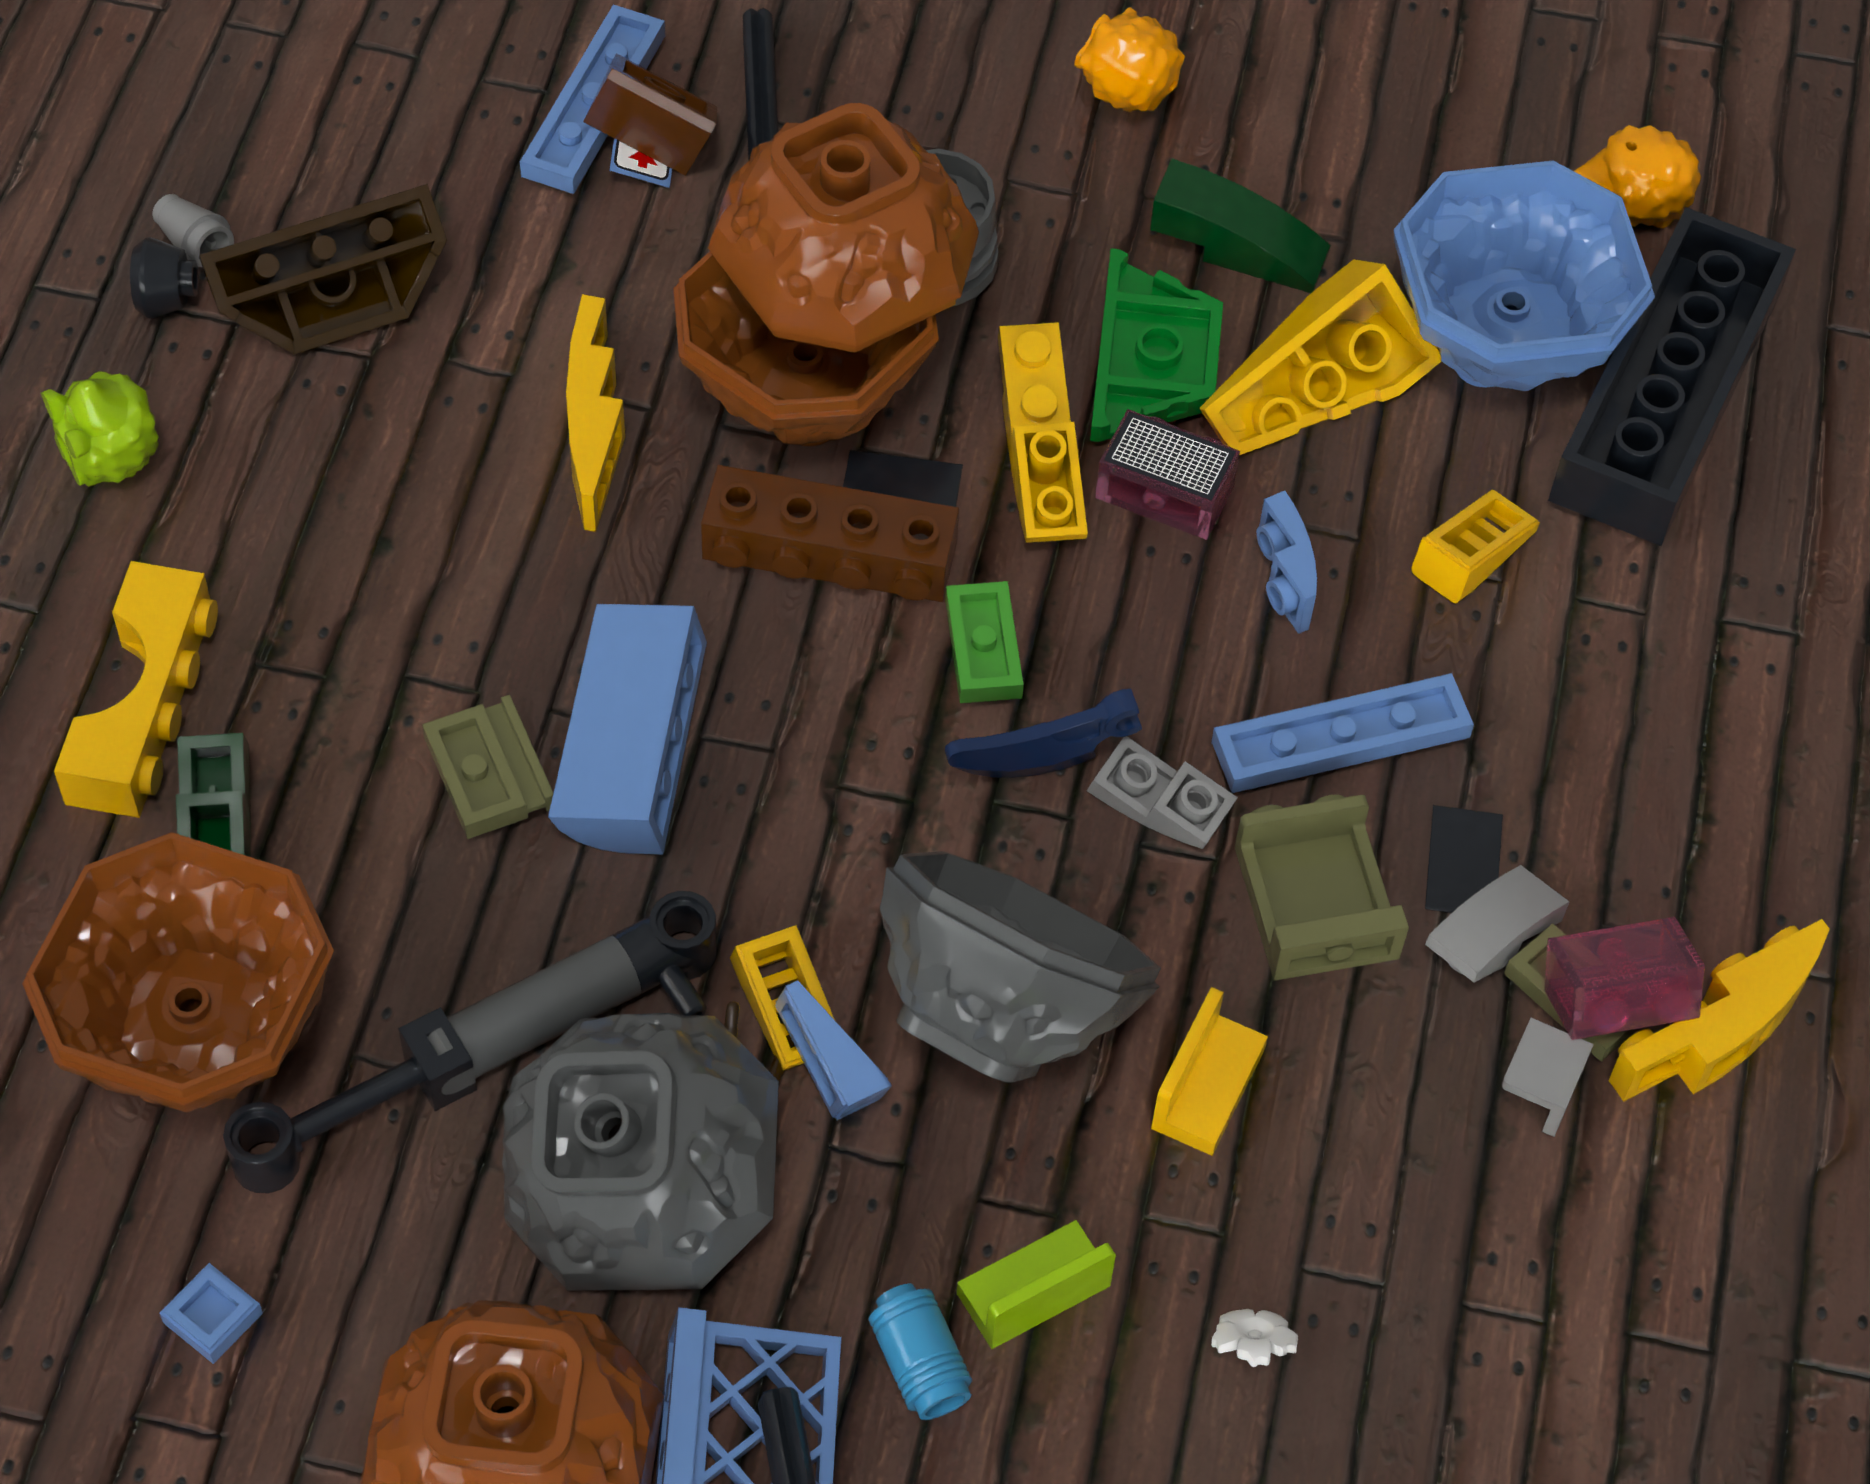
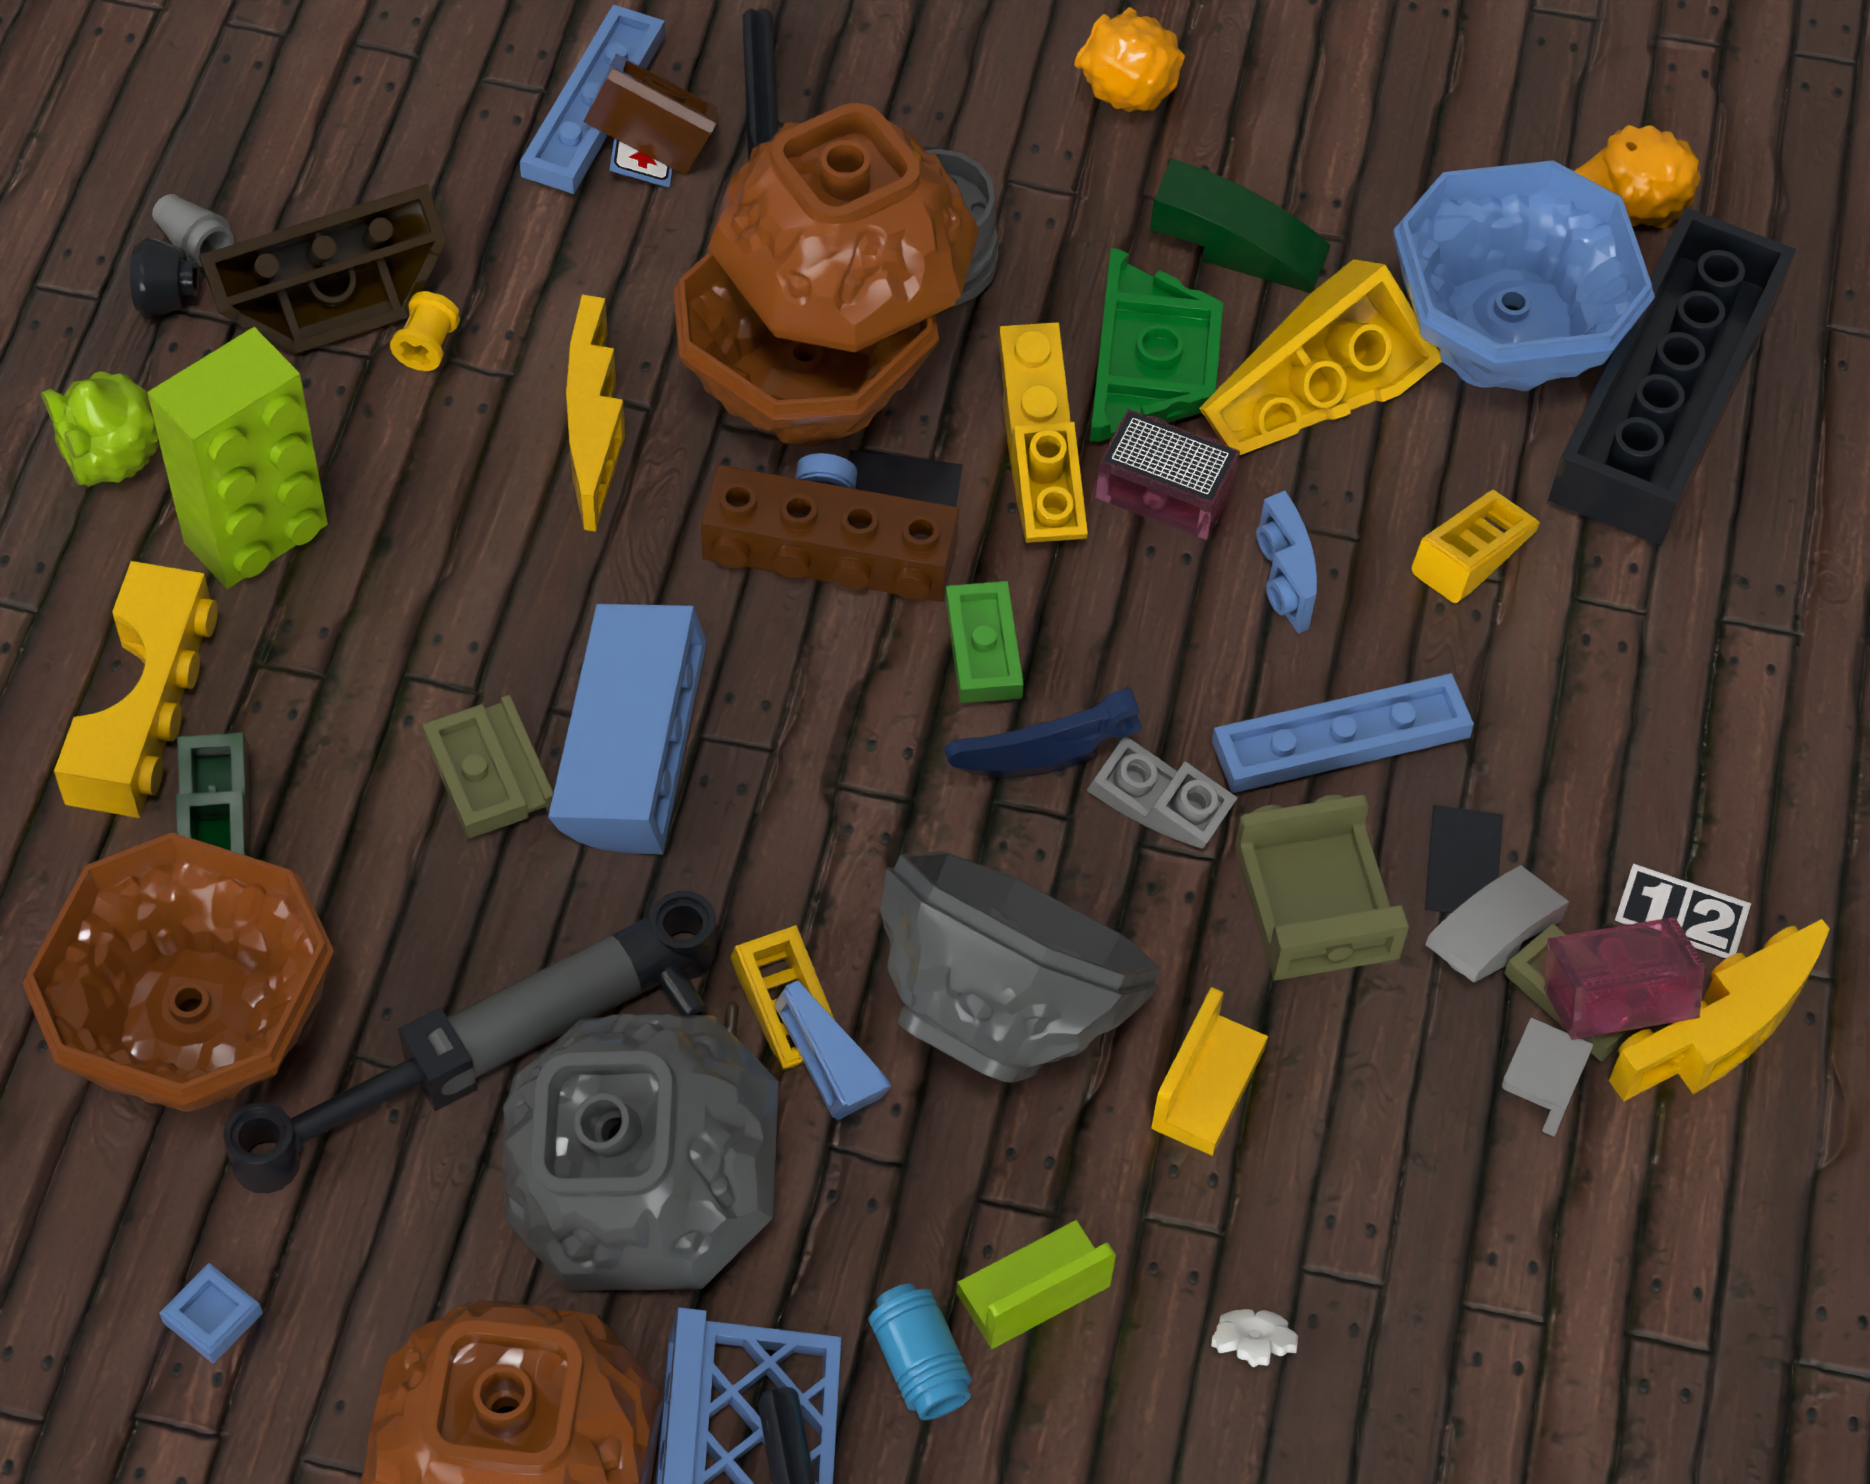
(239, 457): none -> lime brick
(424, 333): none -> yellow bush
(827, 470): none -> medium blue tile
(1706, 916): none -> sticker

